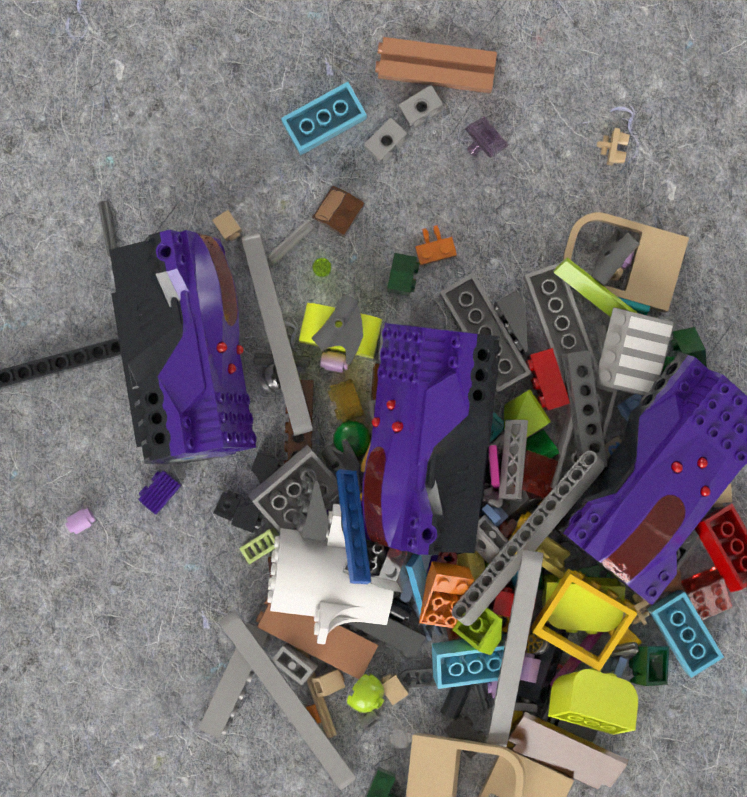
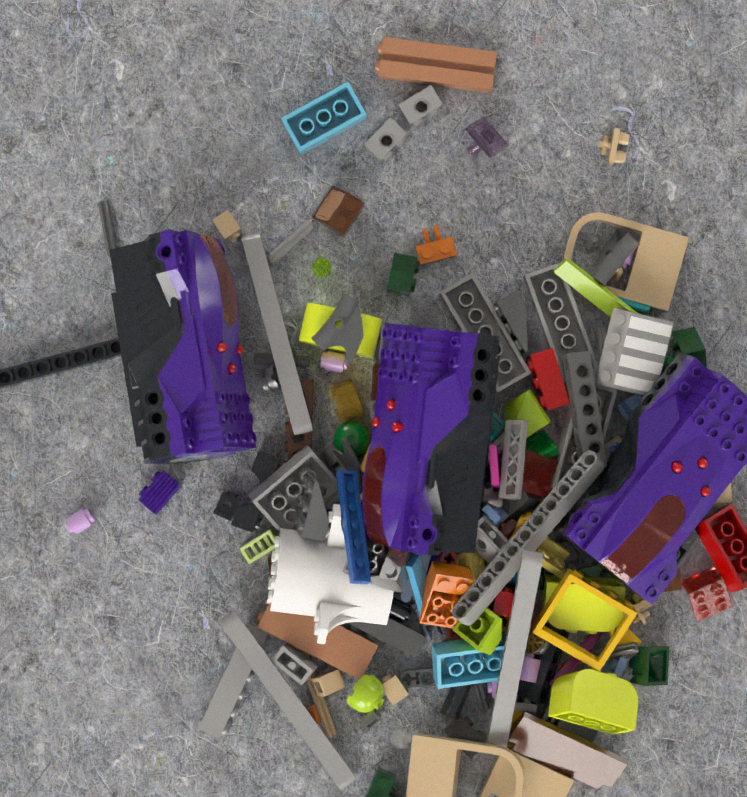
(685, 632): medium azure brick -> none

